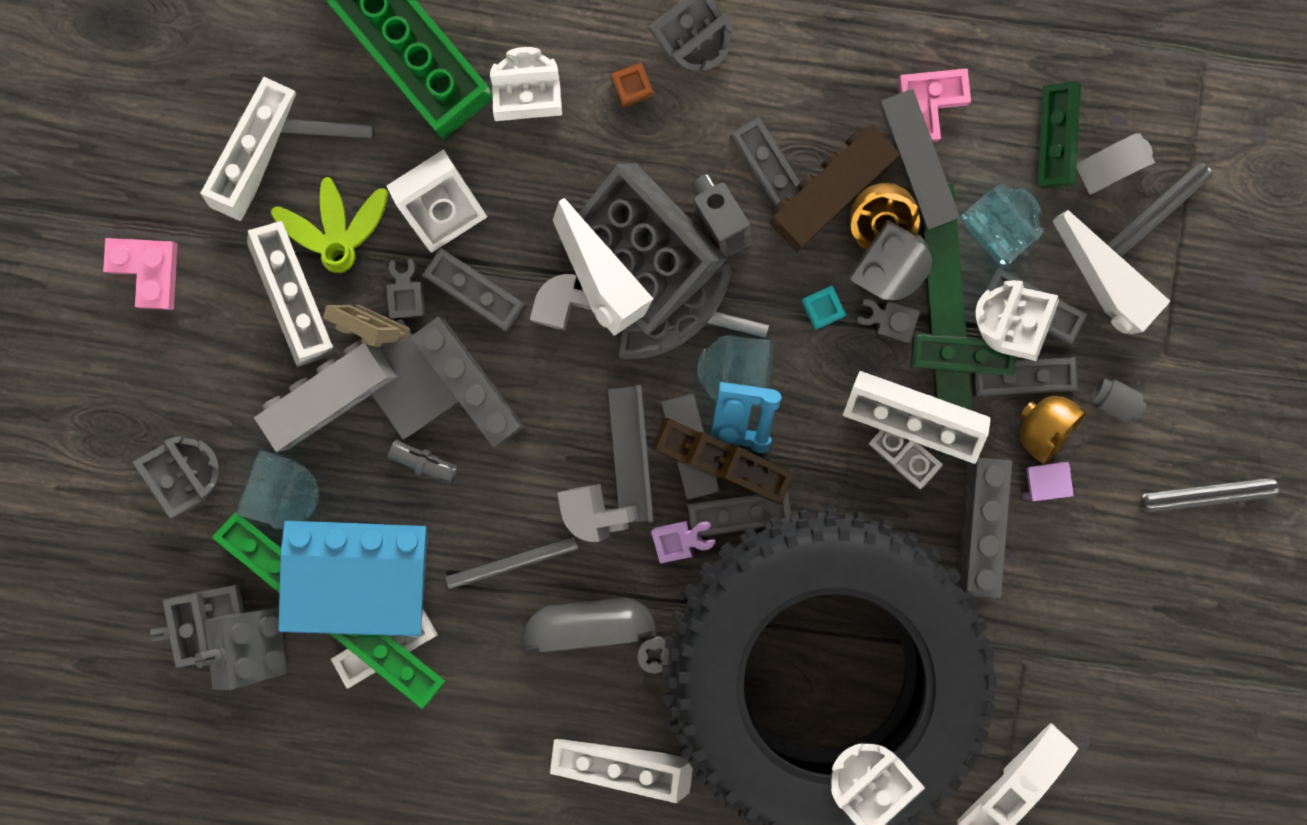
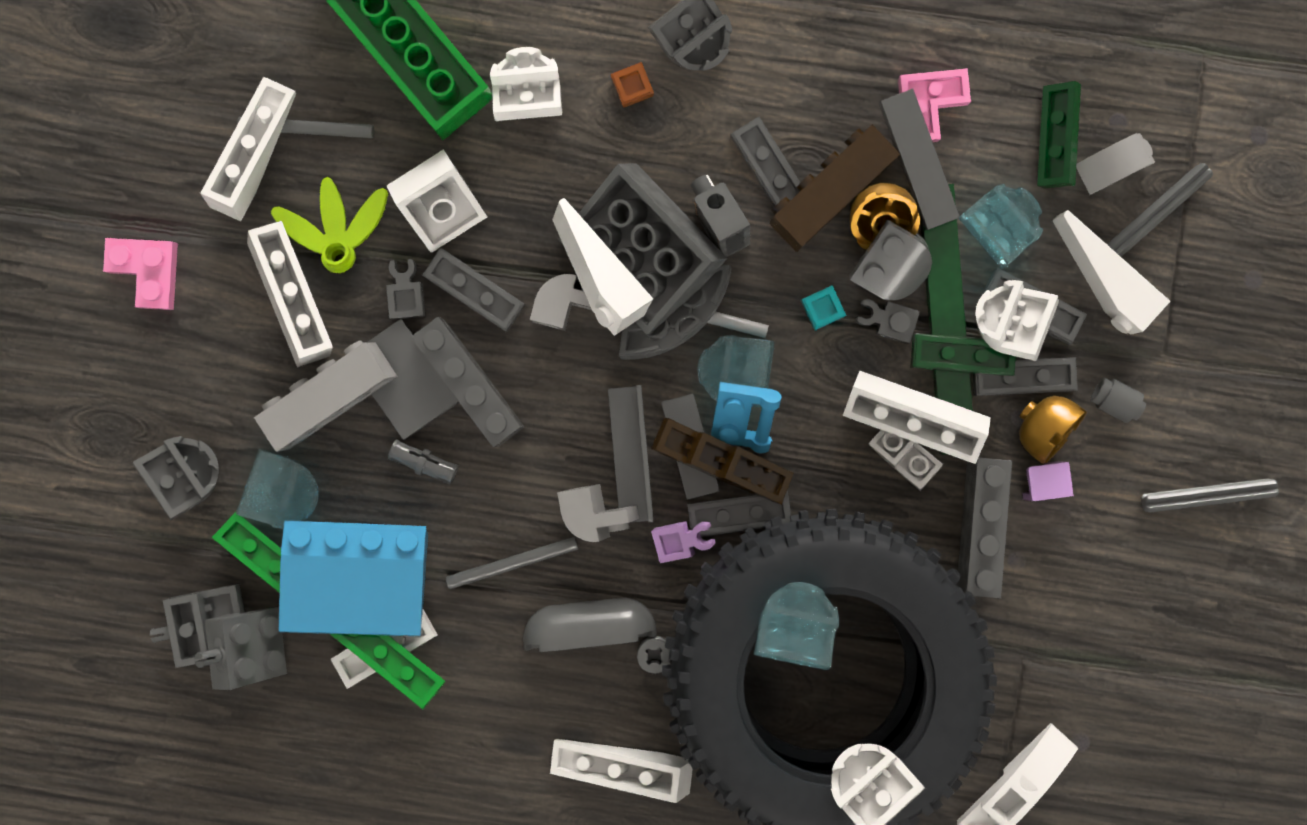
(365, 323): dark tan plate -> none
(798, 626): none -> clear light blue slope

